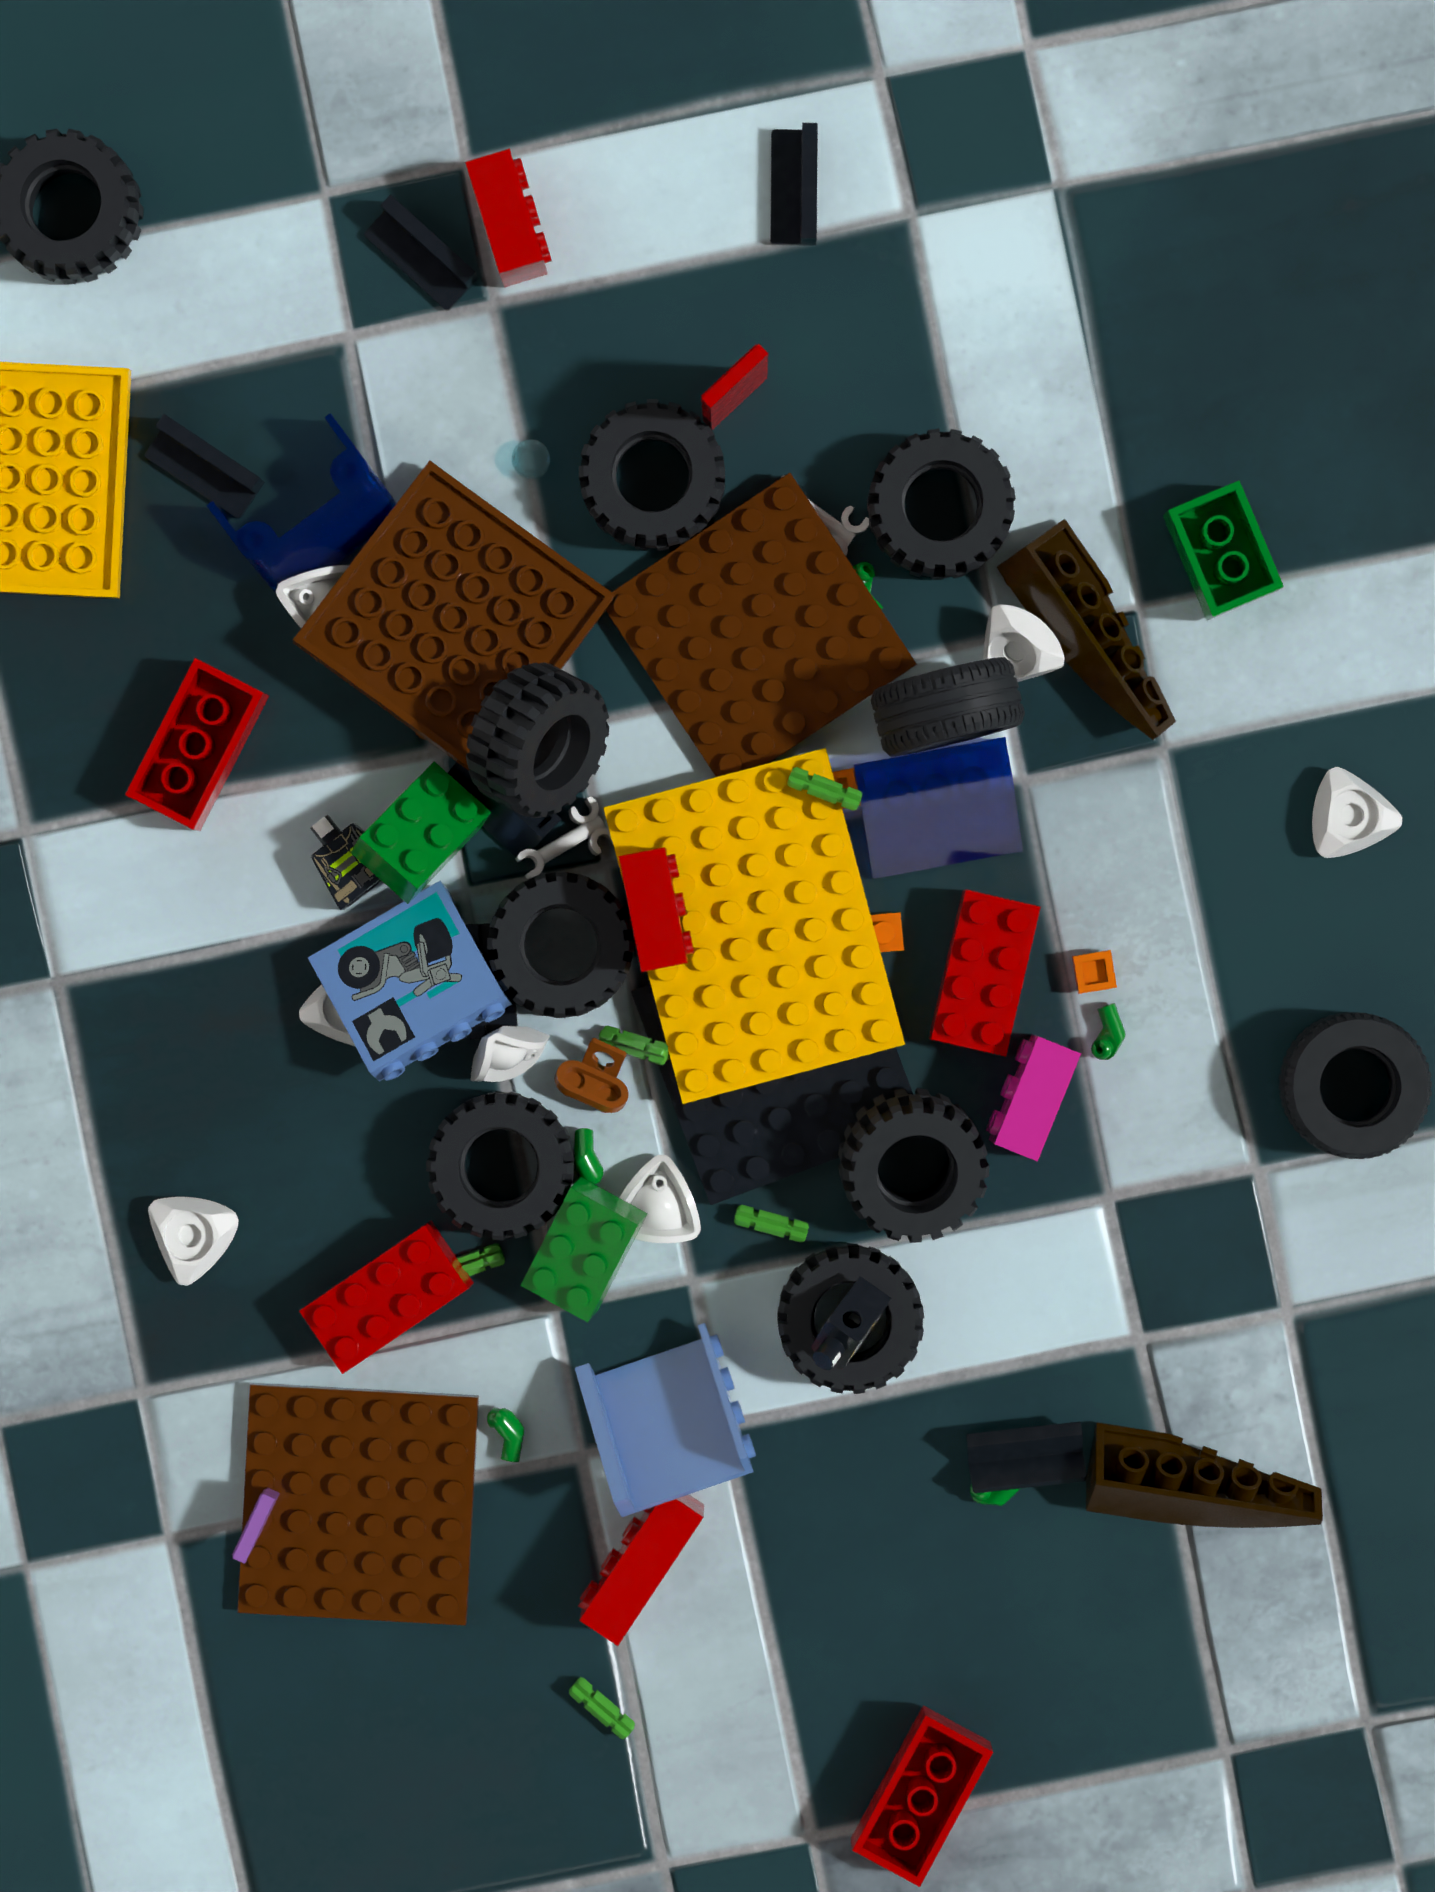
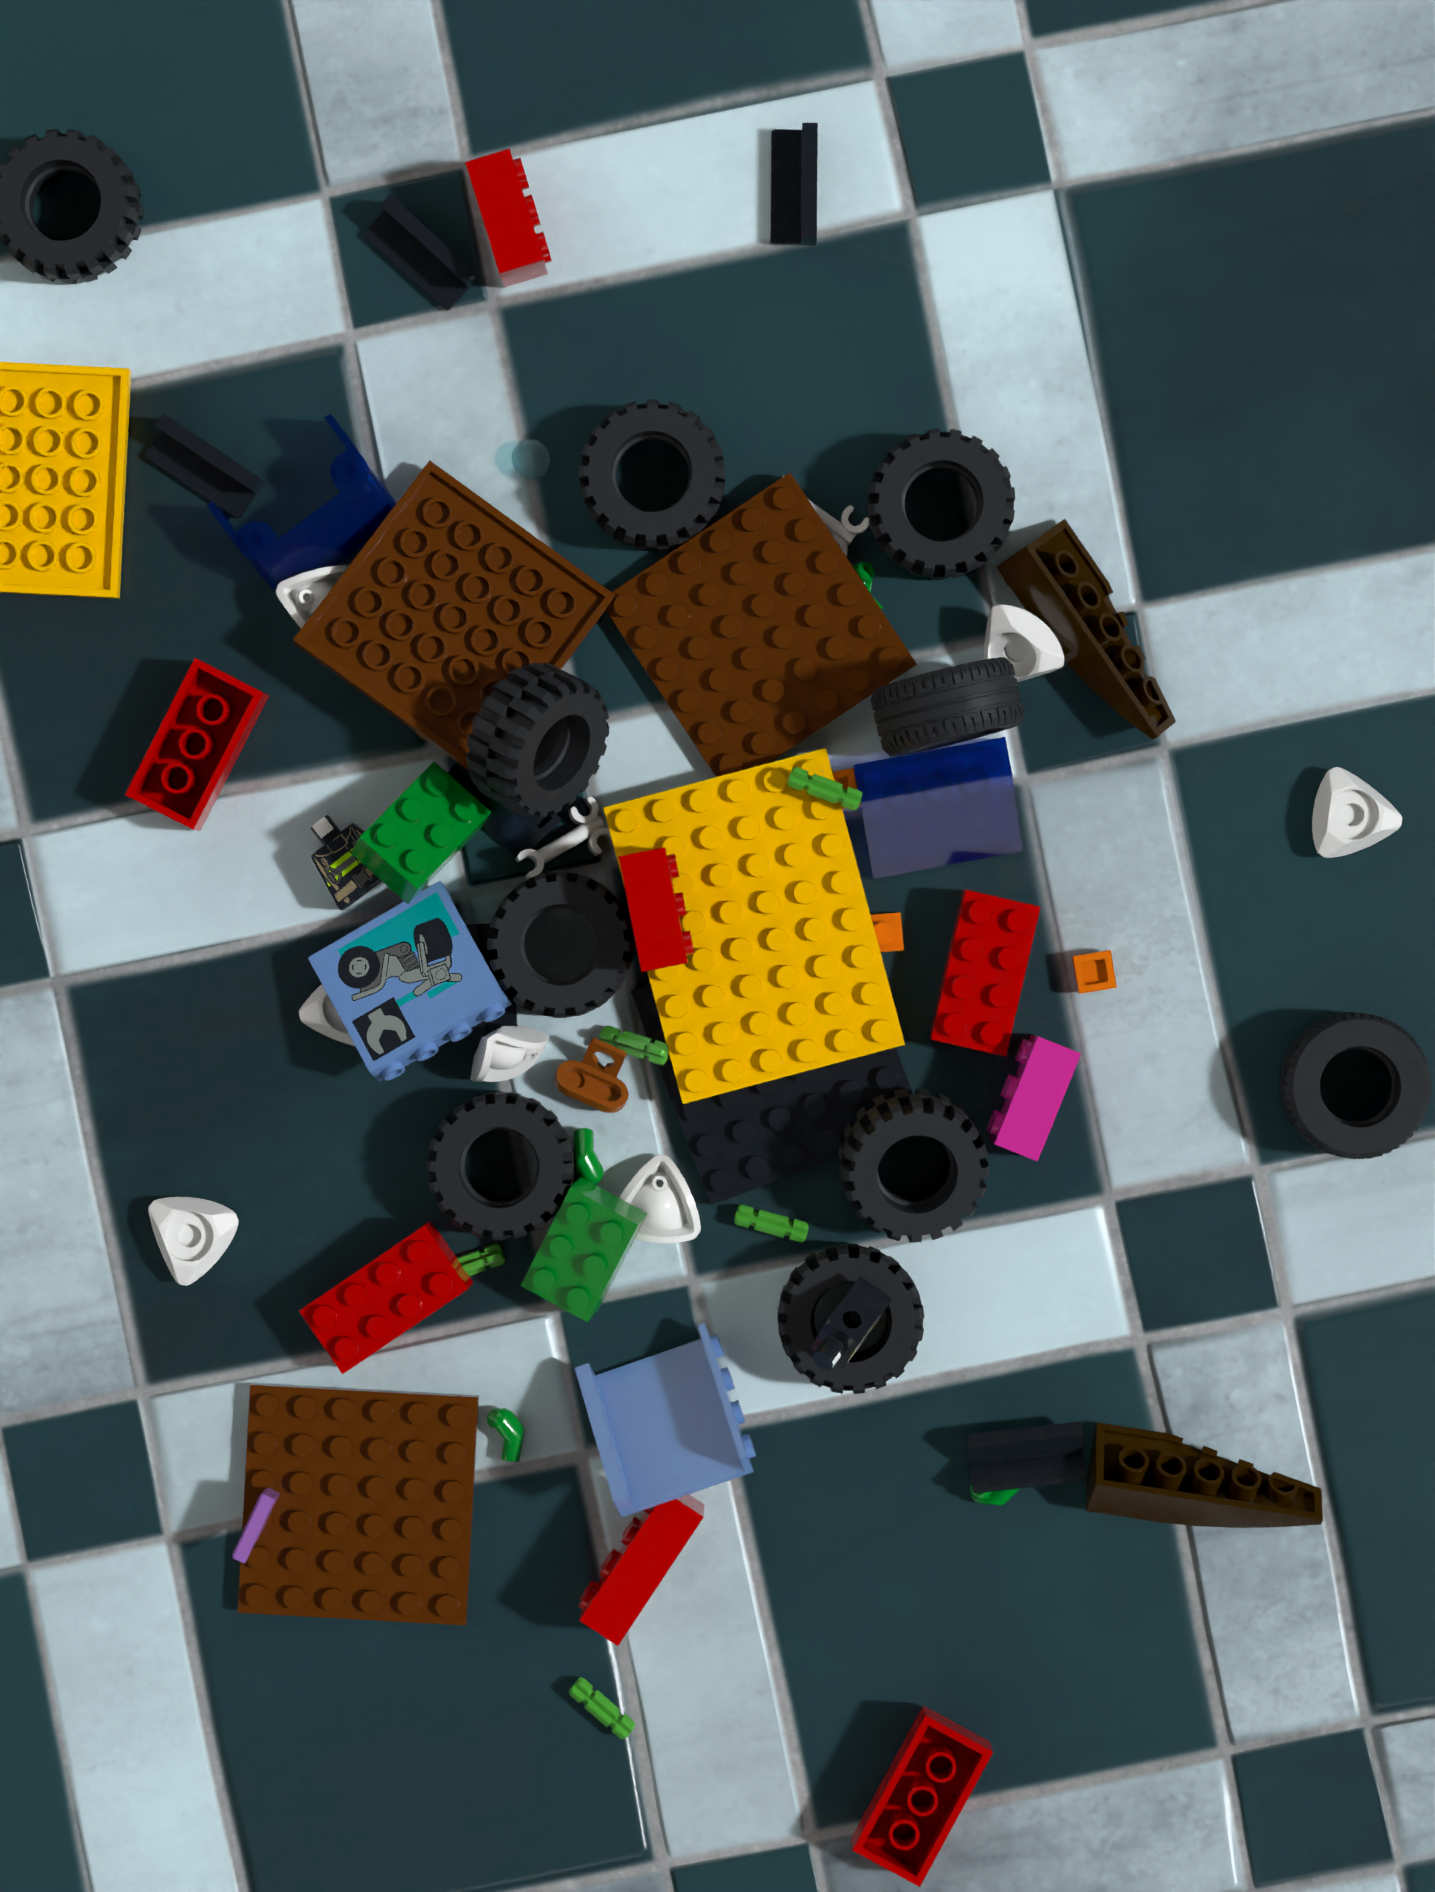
(734, 386): red tile -> none
(1111, 1035): green arm -> none
(1223, 550): green brick -> none

